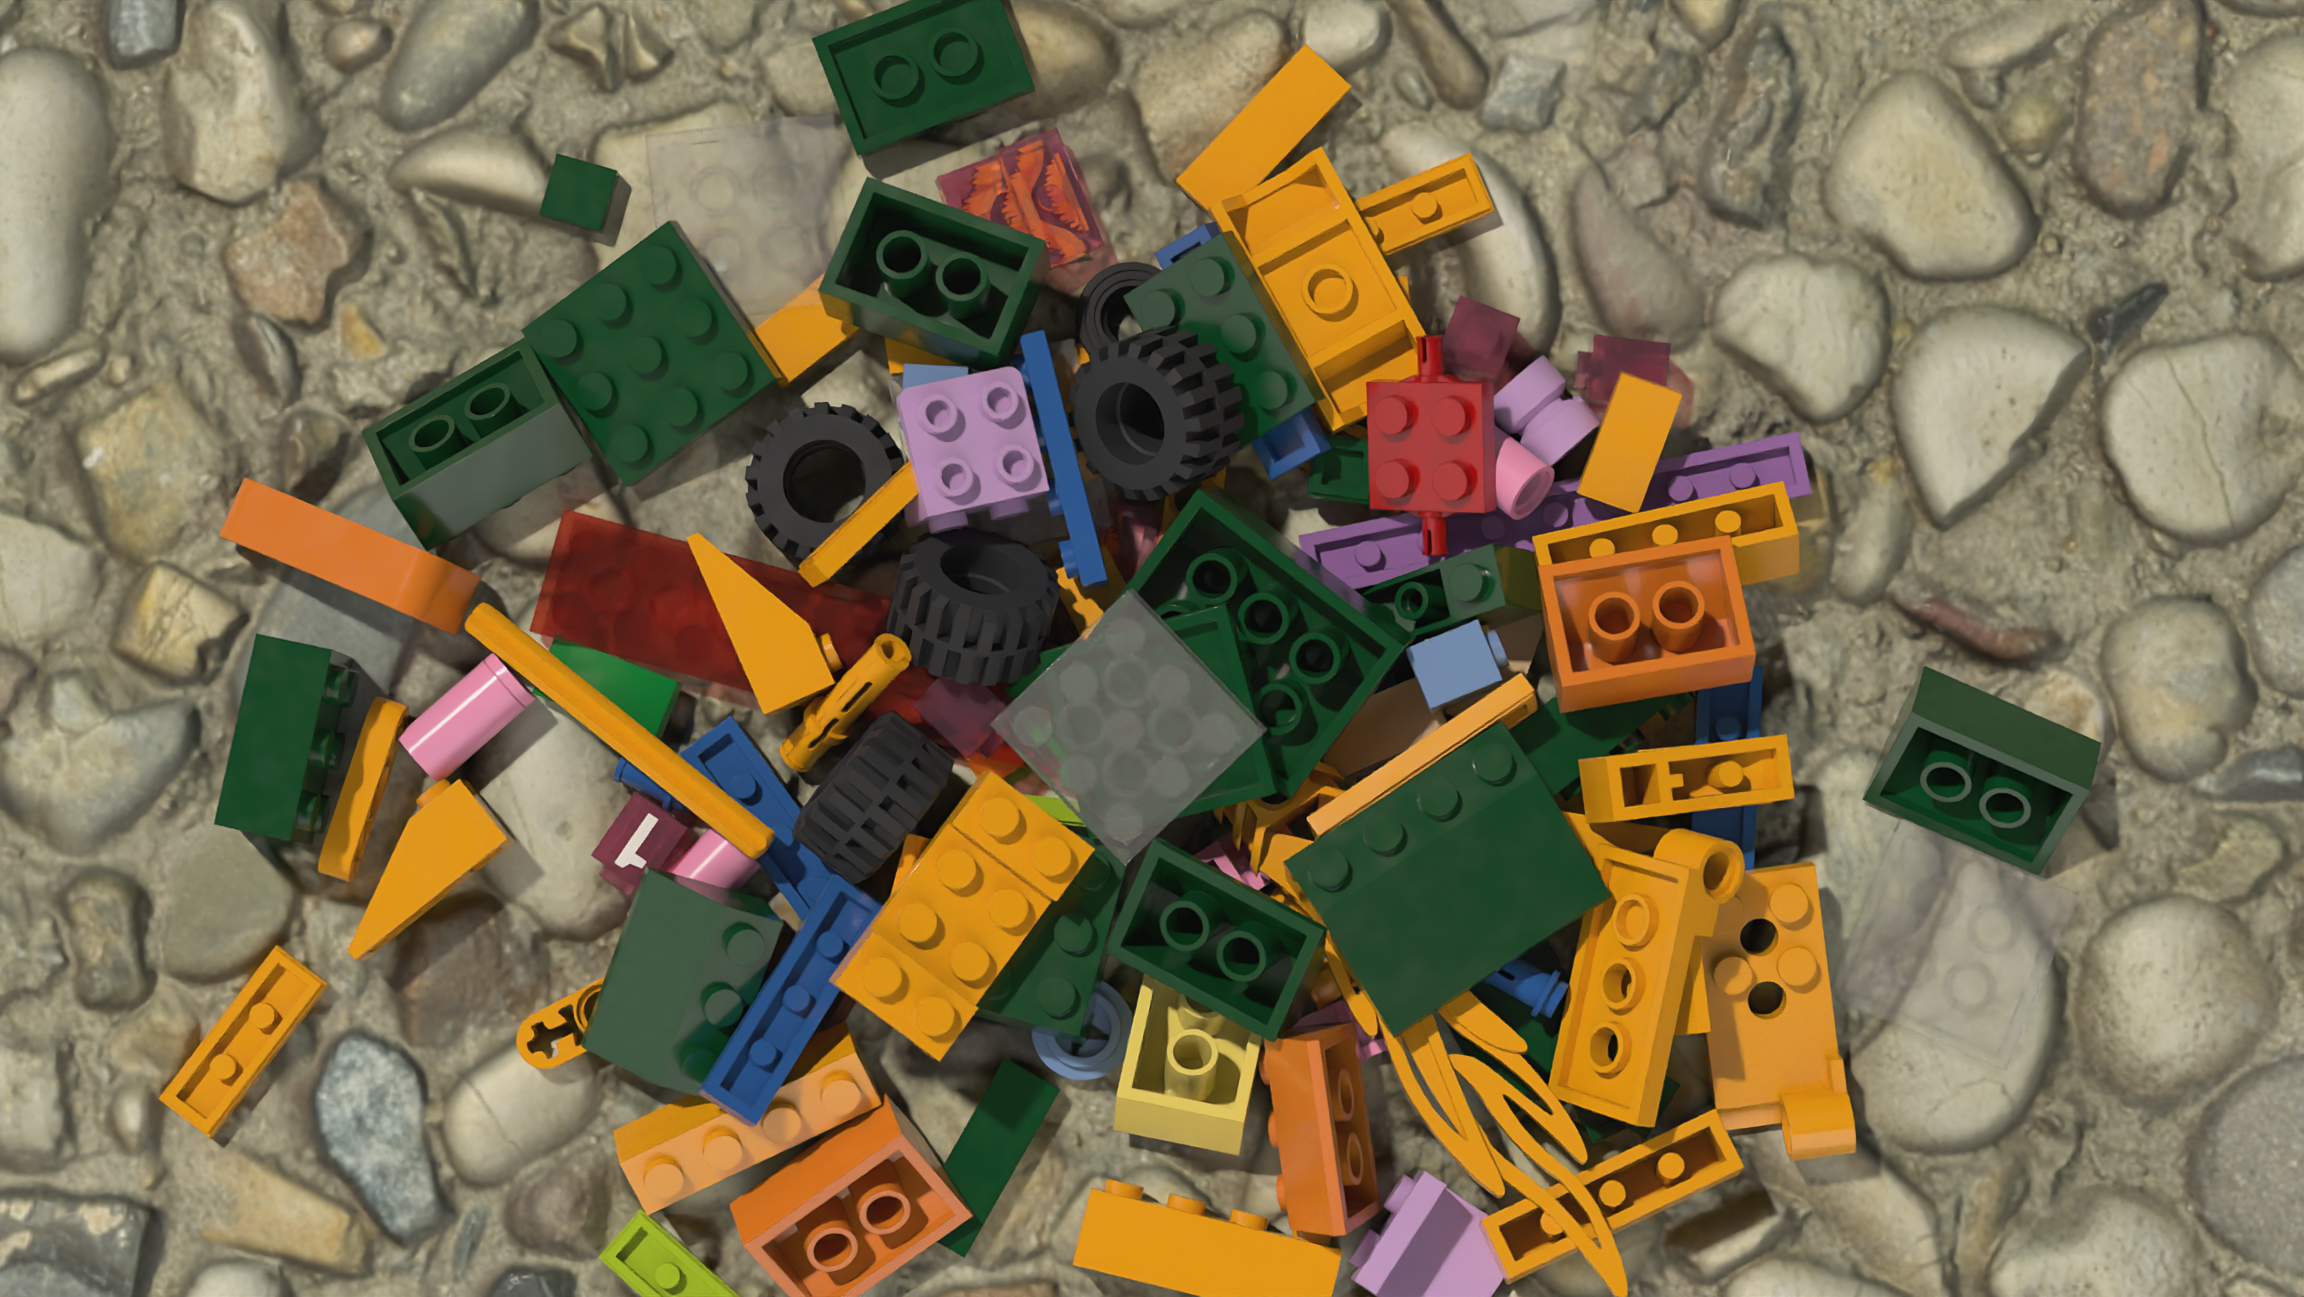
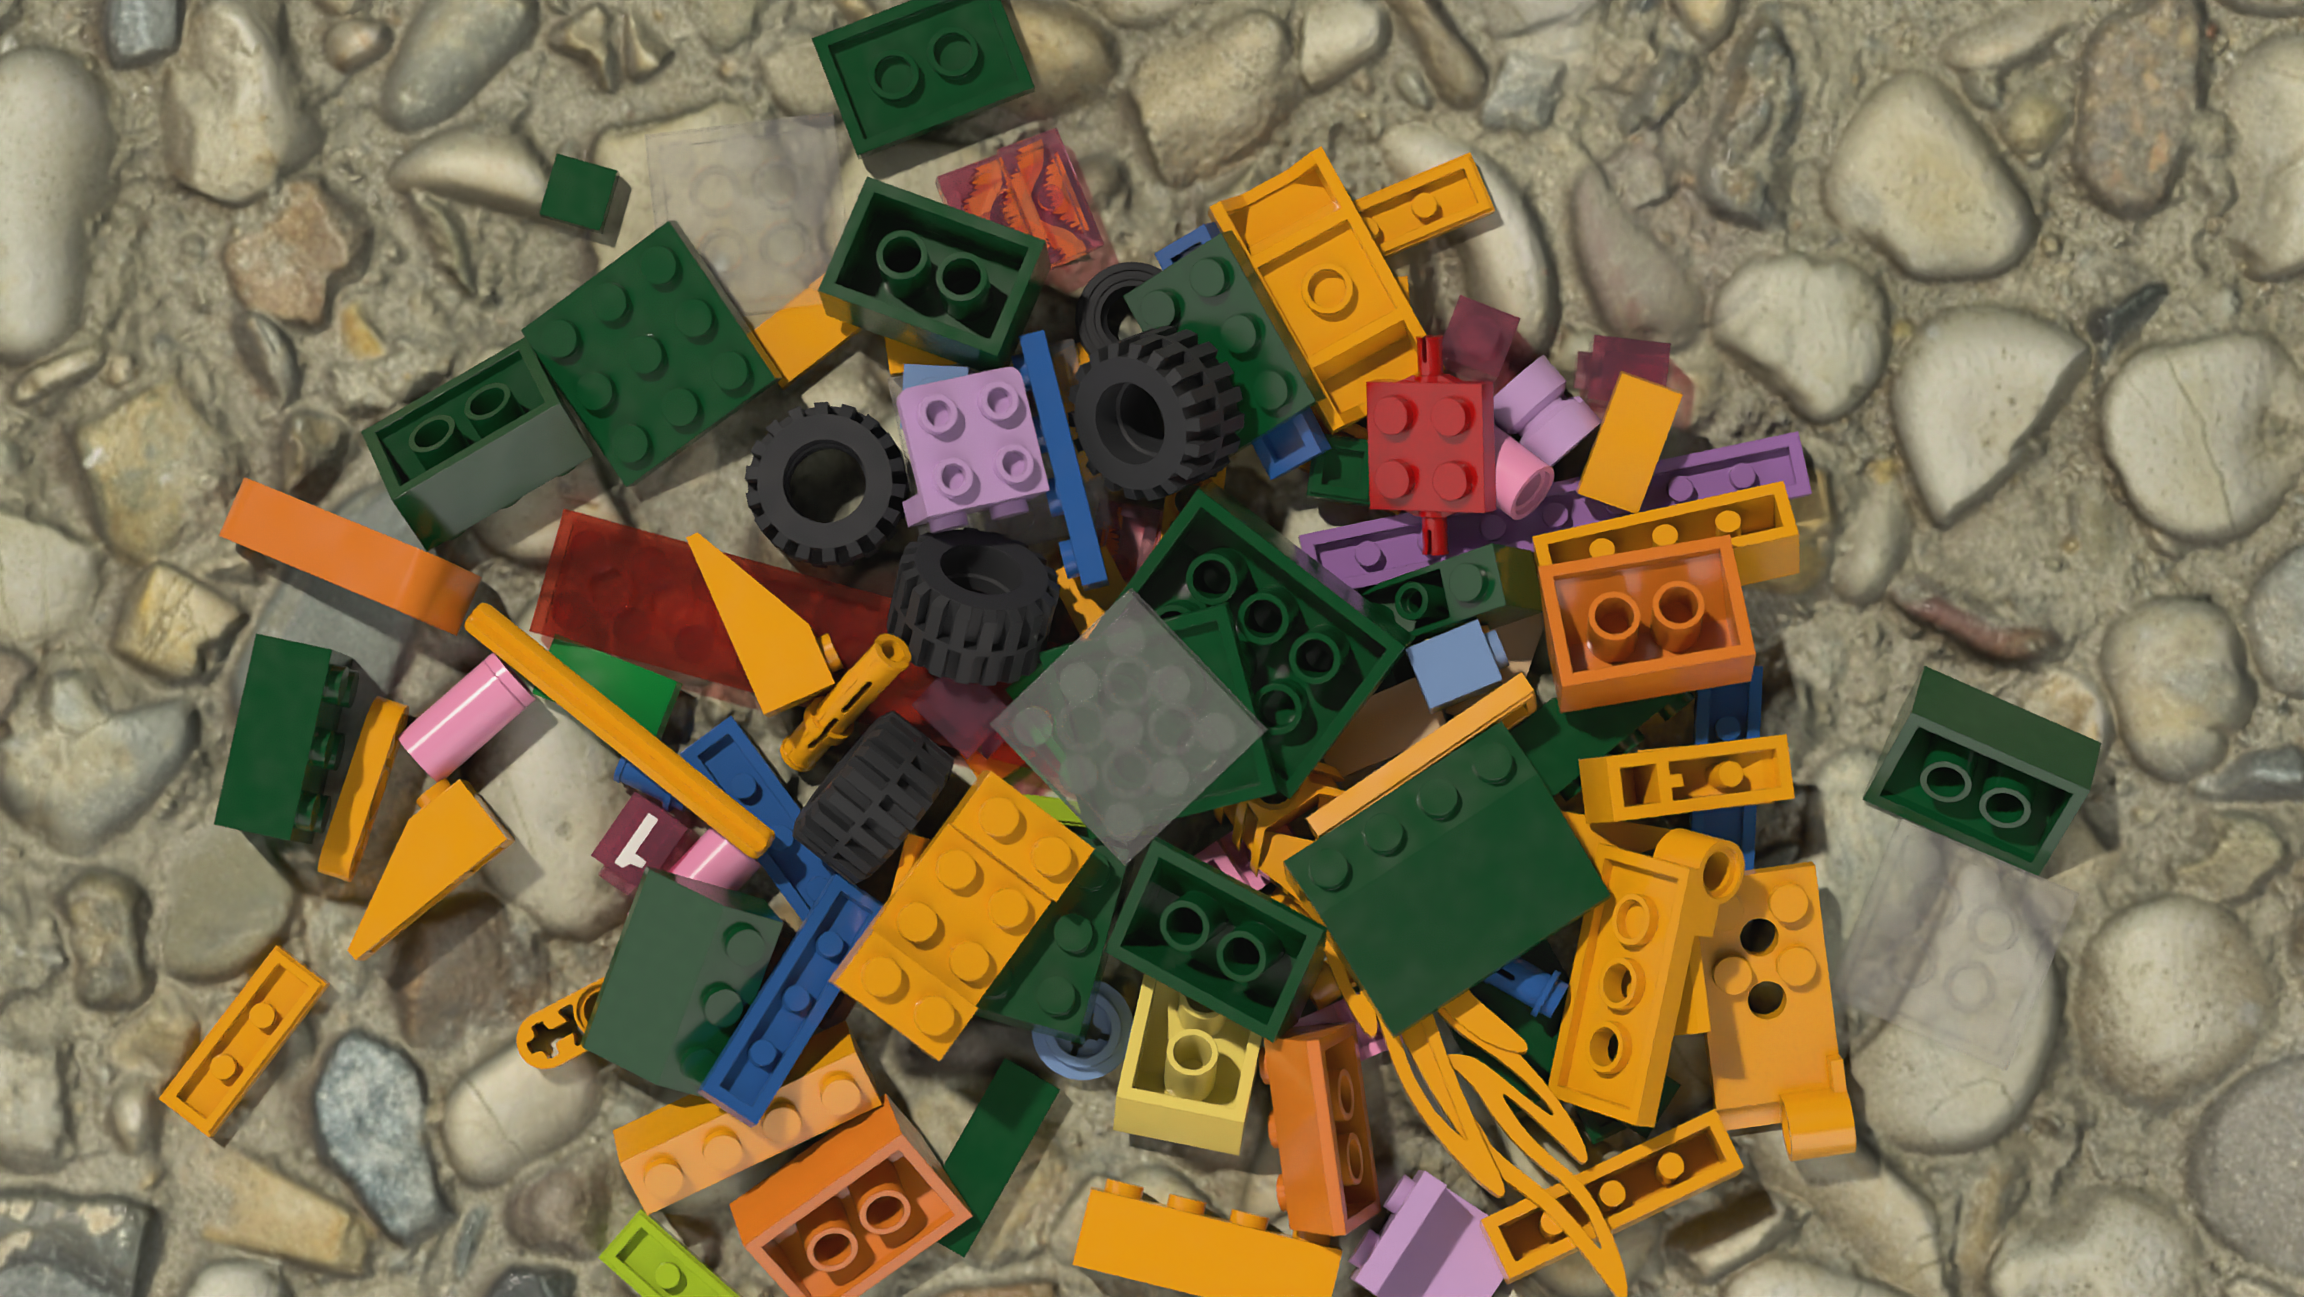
(860, 527): light orange tile -> none
(1265, 130): light orange tile -> none

